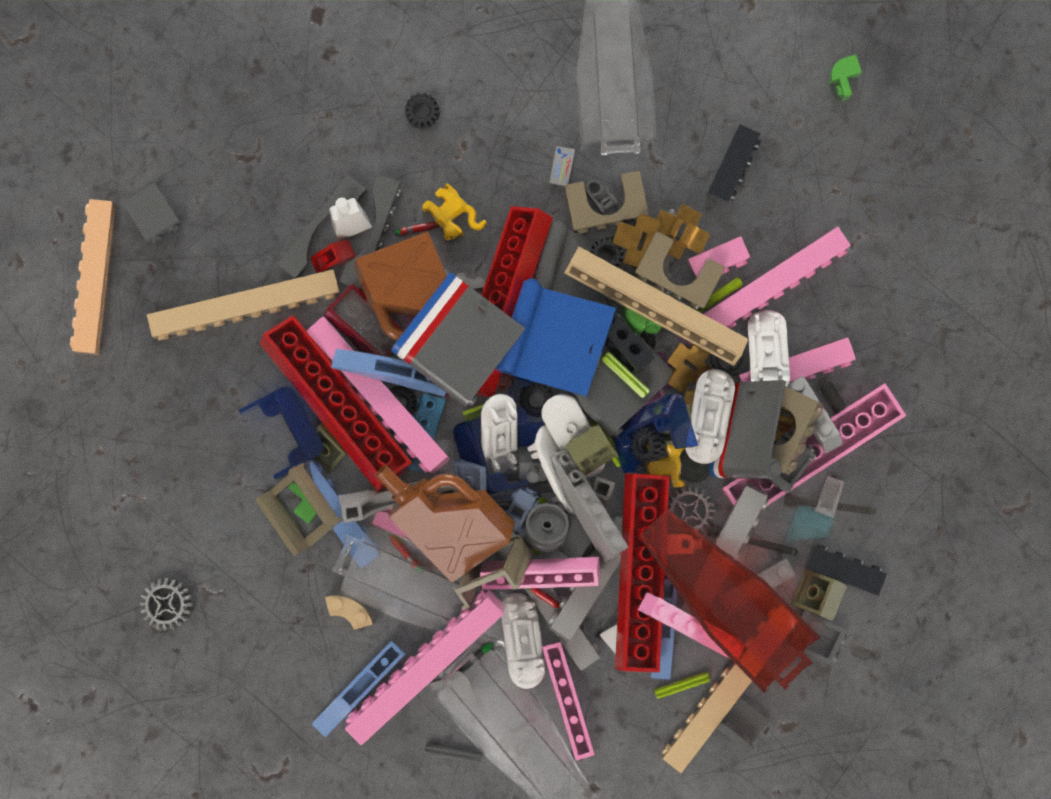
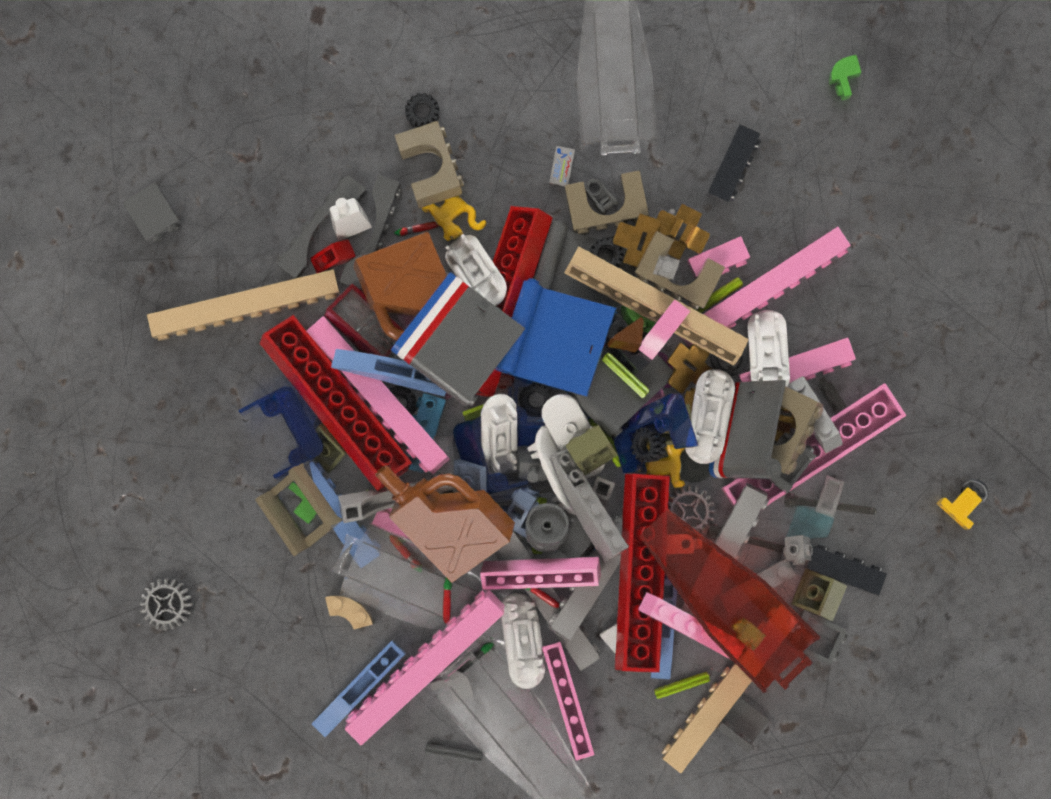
(93, 277): light nougat brick -> none
(445, 182): none -> dark tan arch
(447, 600): none -> red piece
(475, 268): none -> white piece
(513, 571): dark tan piece -> none
(629, 338): none -> reddish brown slope
(663, 329): none -> bright pink slope
(666, 267): none -> light grey brick
(748, 633): none -> clear yellow brick
(797, 549): none -> light grey brick
(964, 503): none -> yellow piece

